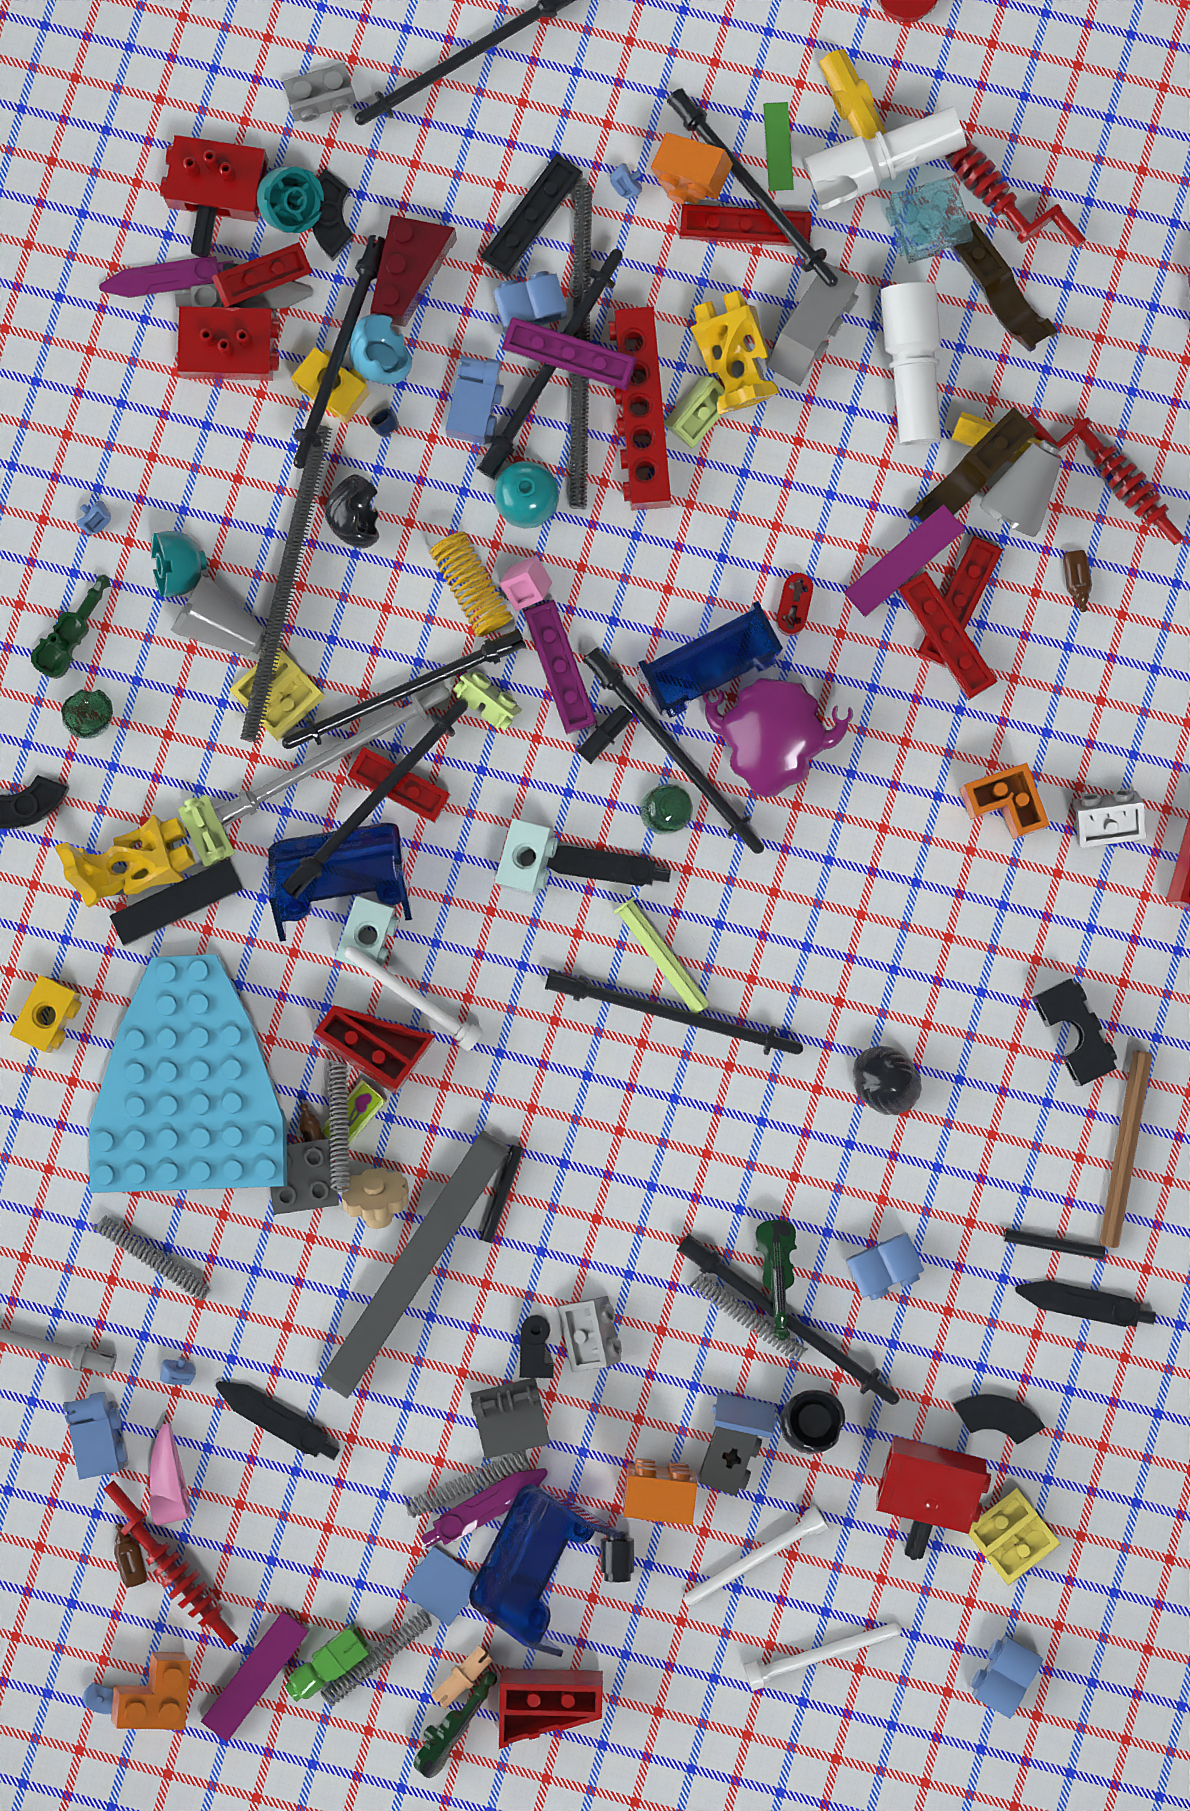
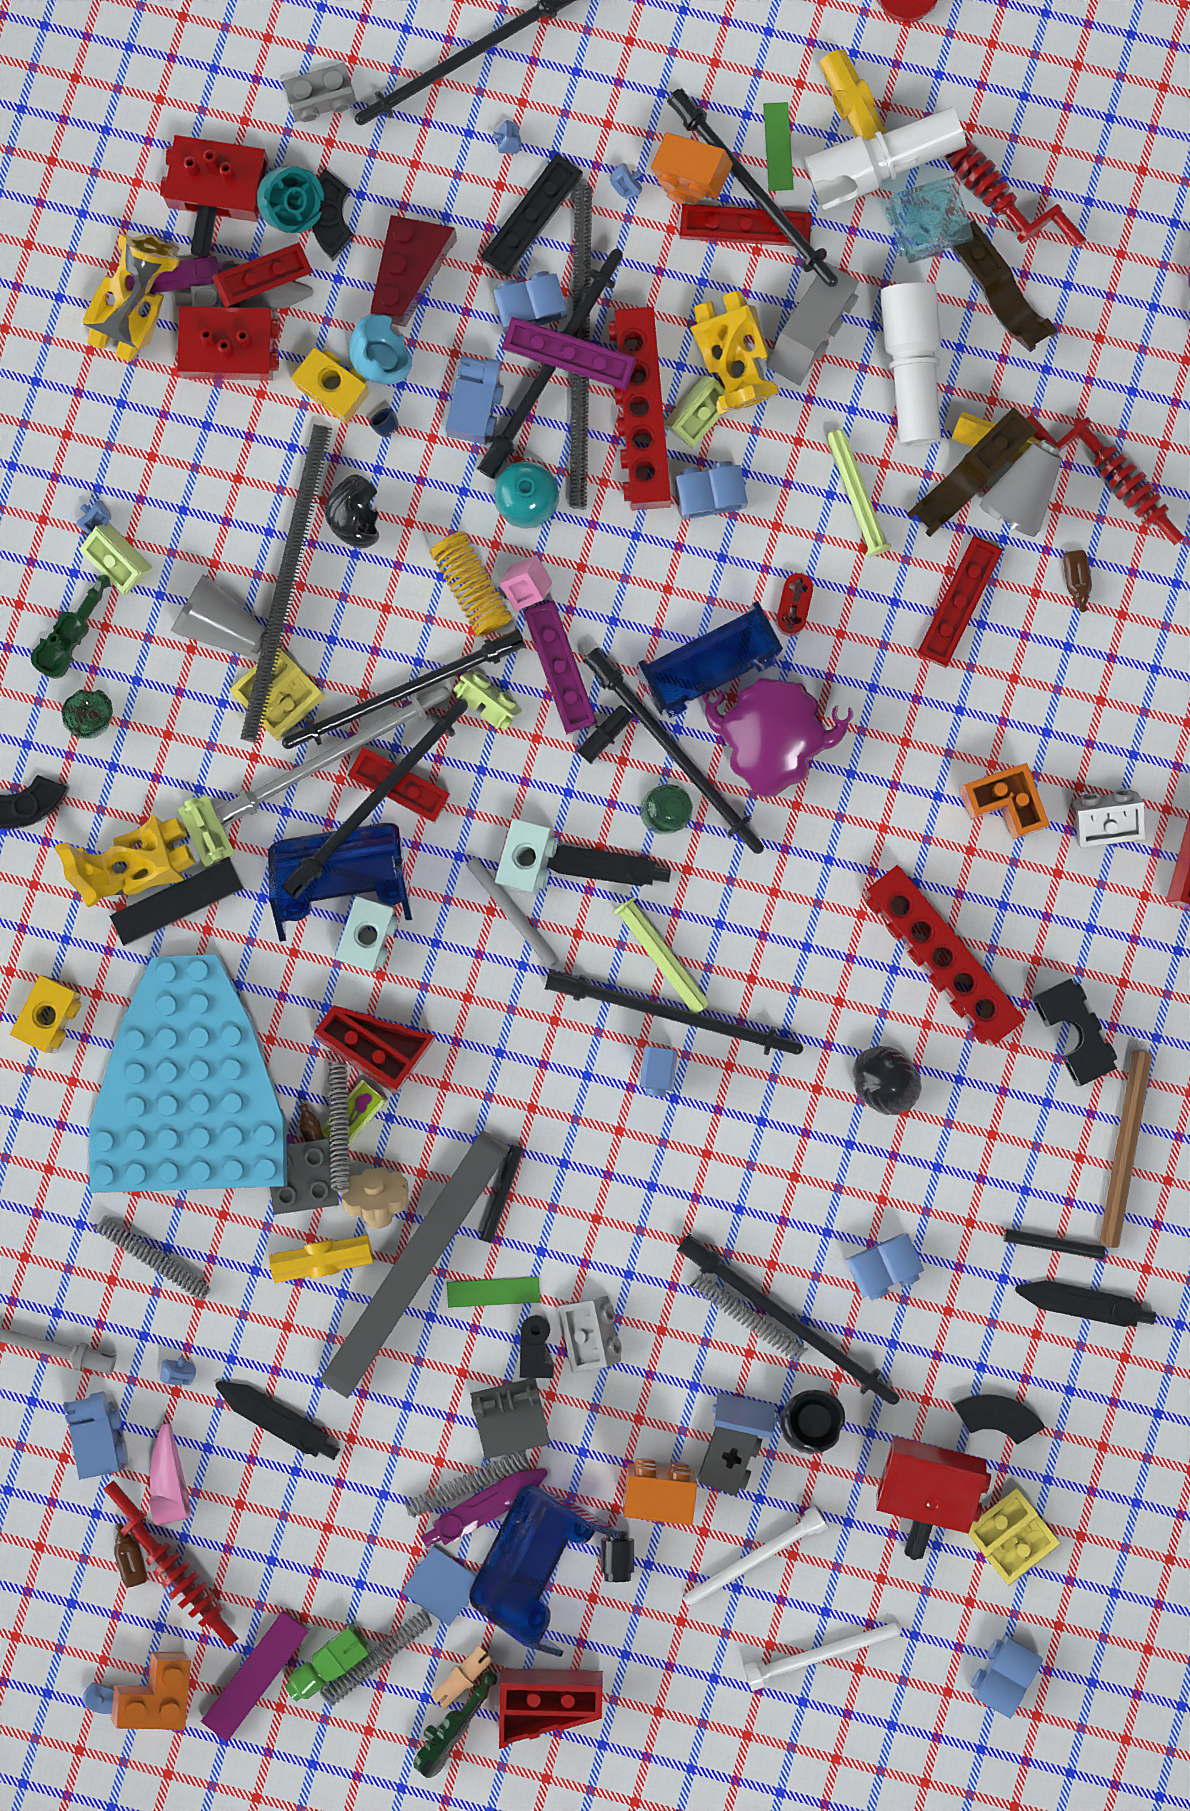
(115, 558): none -> yellowish green slope
(144, 260): none -> yellow hips
(176, 563): teal cylinder -> none
(321, 1259): none -> yellow piece
(368, 270): black bar -> none
(464, 1033): white piece -> none
(493, 1292): none -> bright green sticker
(508, 138): none -> medium blue piece
(511, 912): none -> light grey bar
(658, 1070): none -> medium blue brick
(710, 491): none -> medium blue brick
(776, 1242): dark green piece -> none
(857, 493): none -> yellowish green axle
(904, 560): magenta tile -> none
(947, 635): red tile -> none
(1004, 1014): none -> red brick

